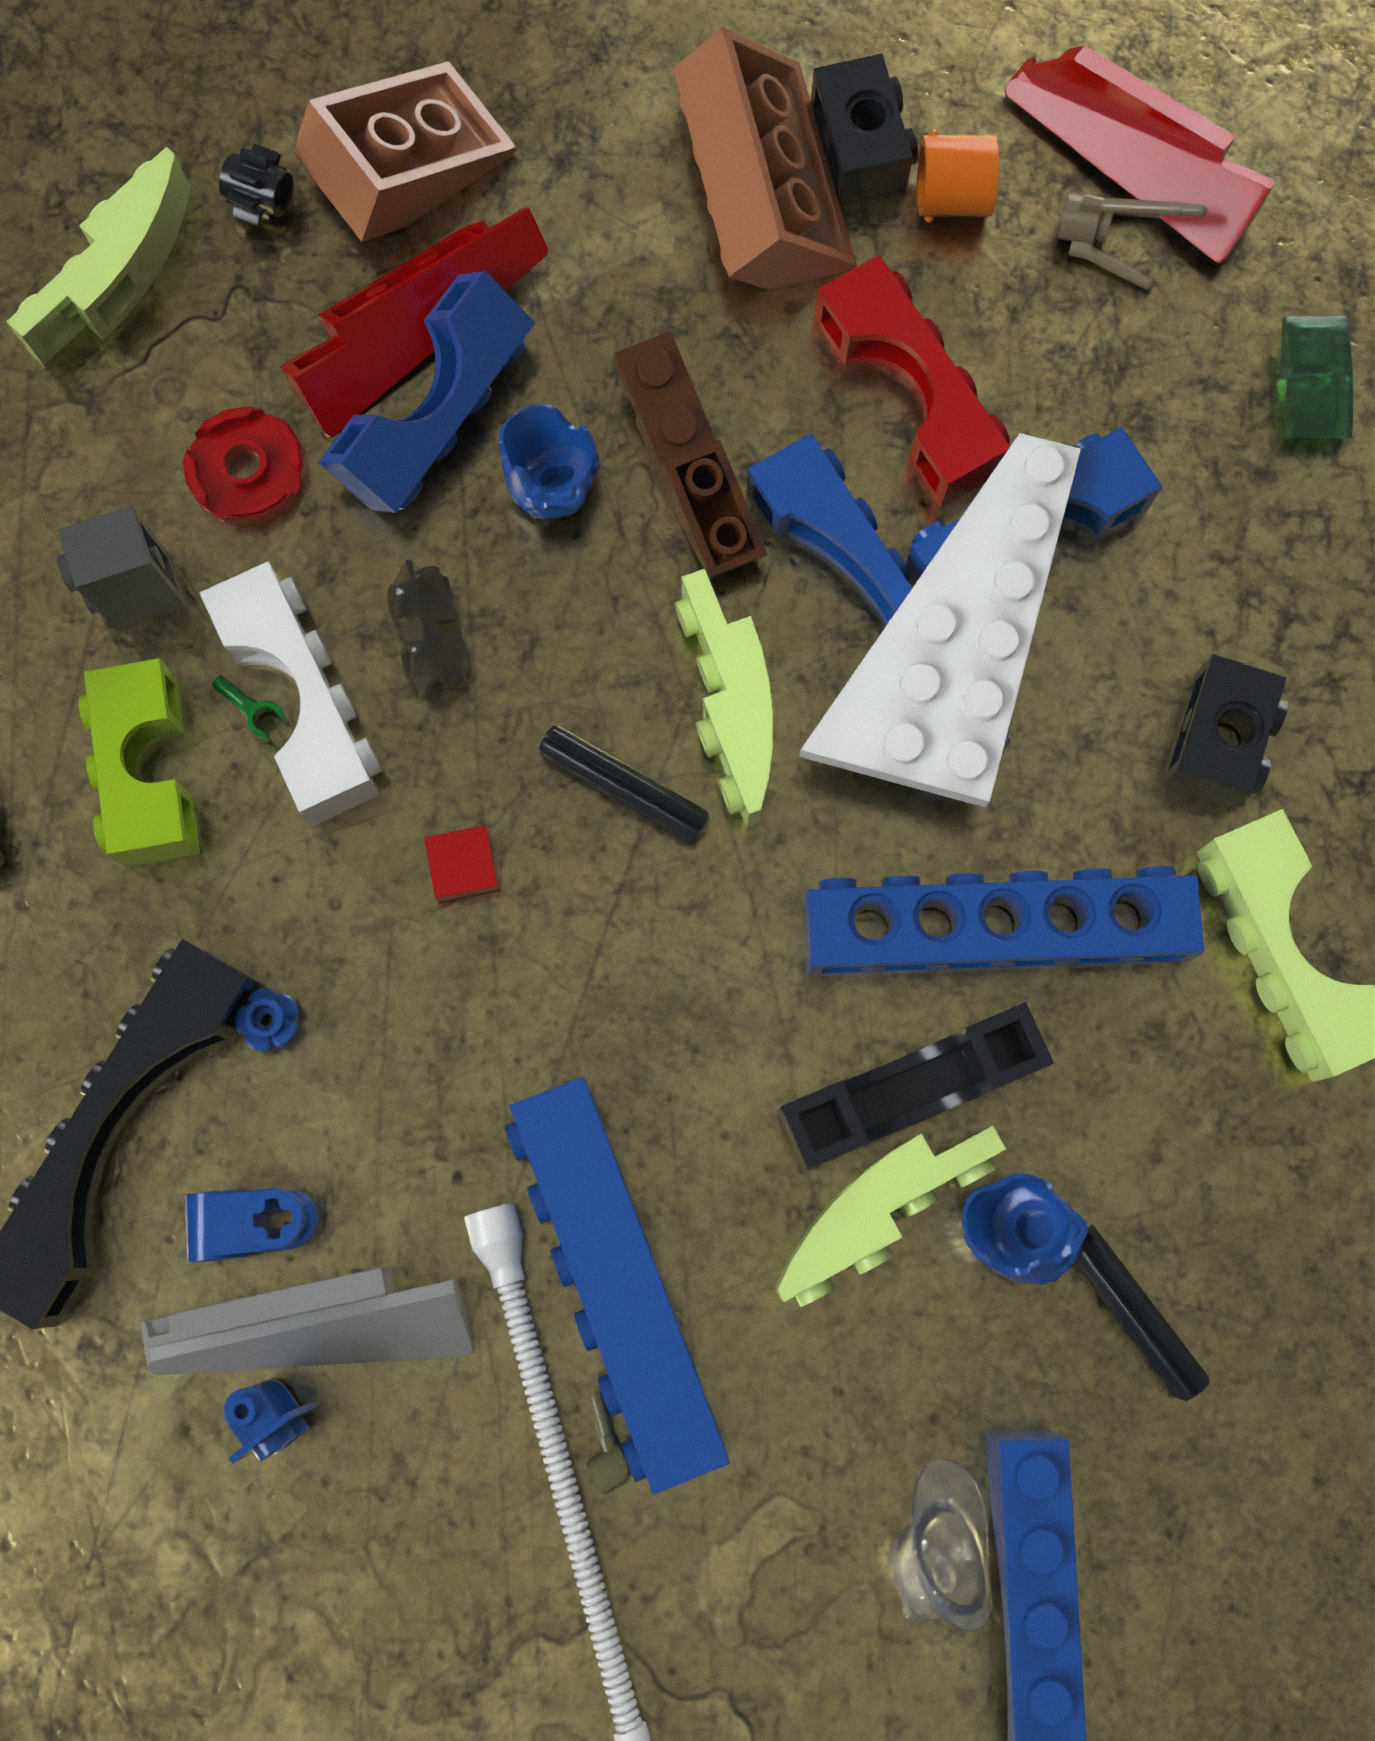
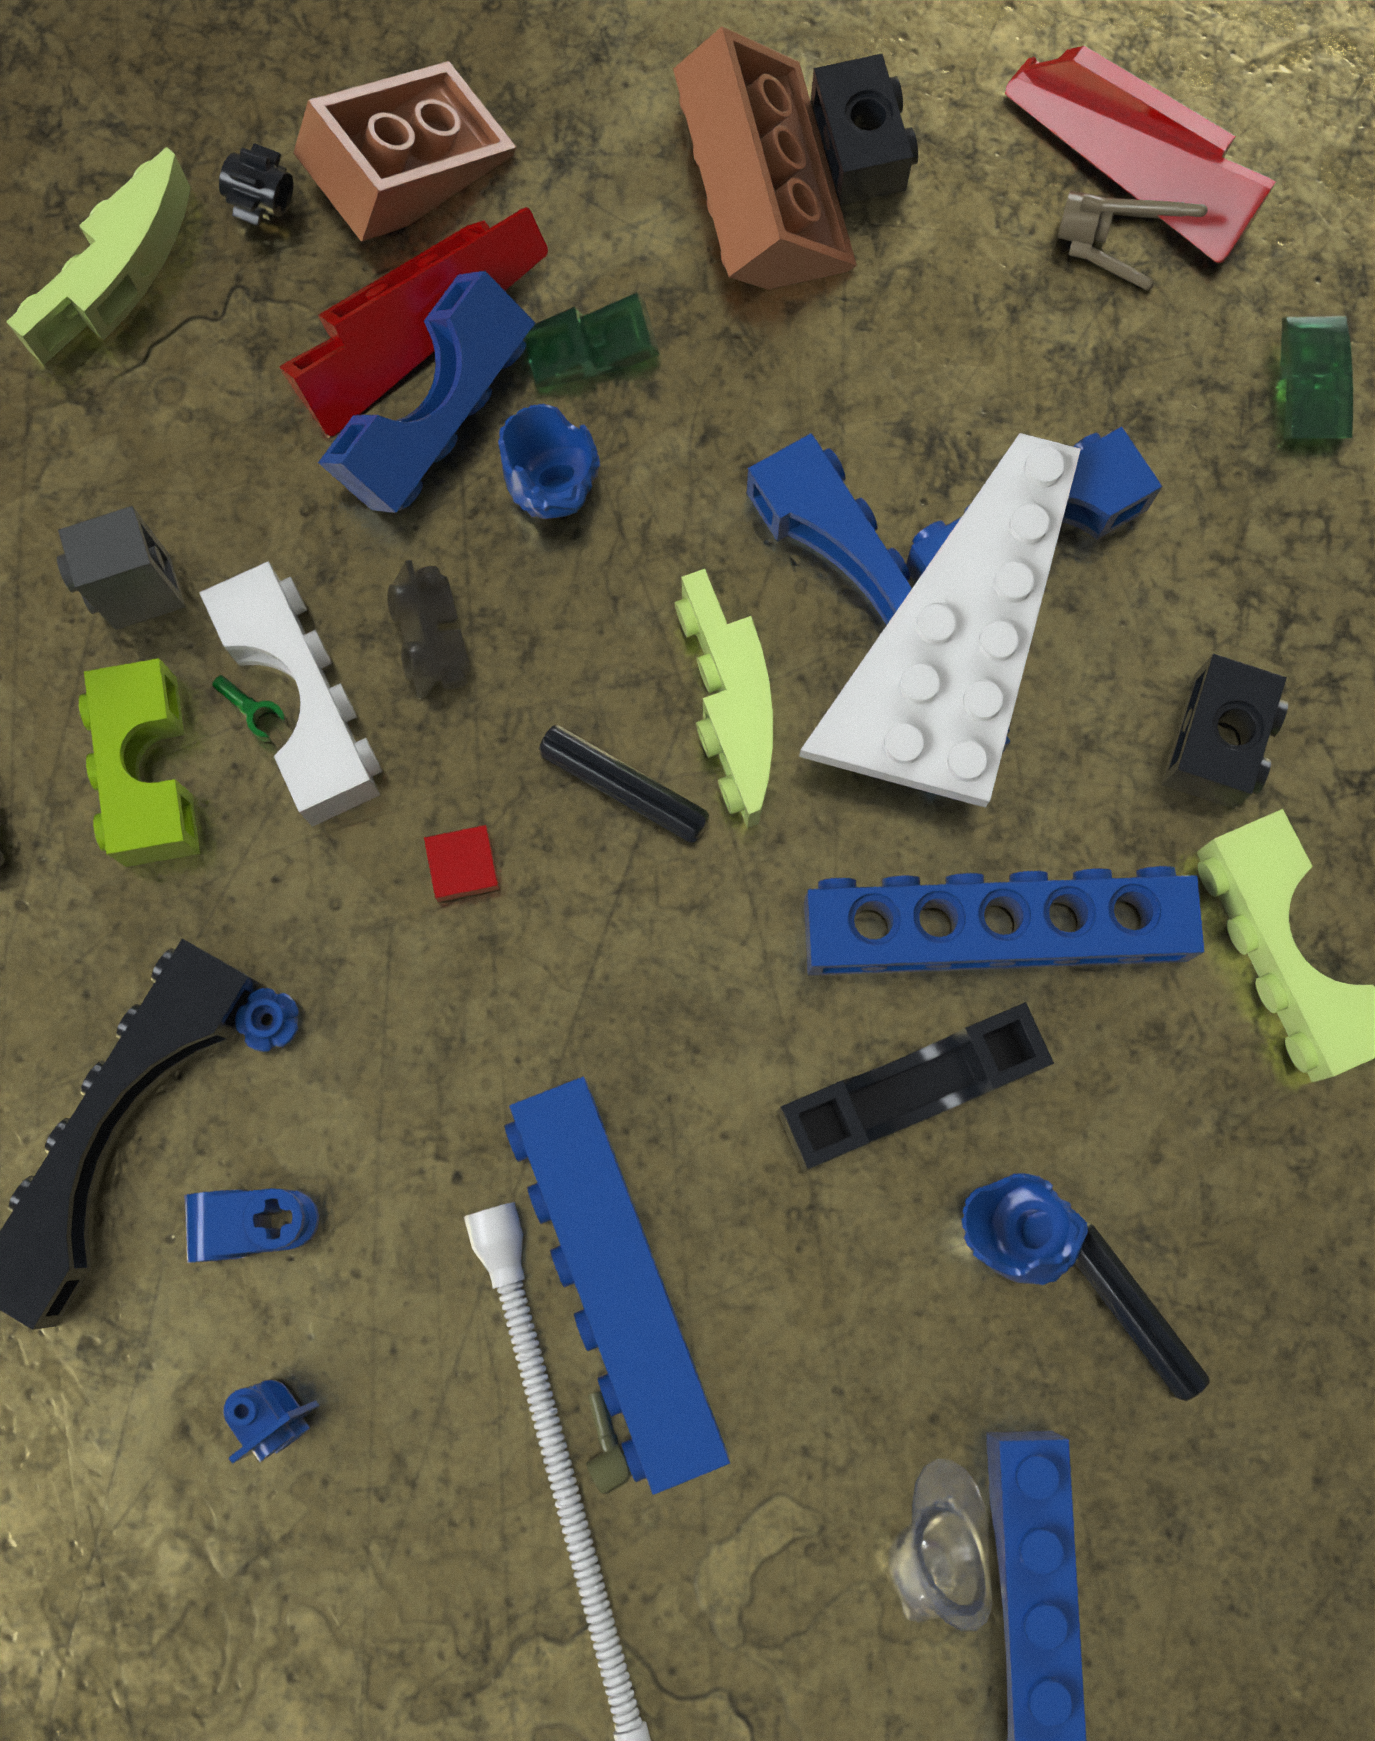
(250, 499): red tile -> none
(313, 1325): light grey wedge -> none
(591, 345): none -> clear green slope
(688, 456): reddish brown slope -> none
(858, 1220): yellowish green slope -> none
(873, 321): red arch -> none
(957, 175): orange piece -> none

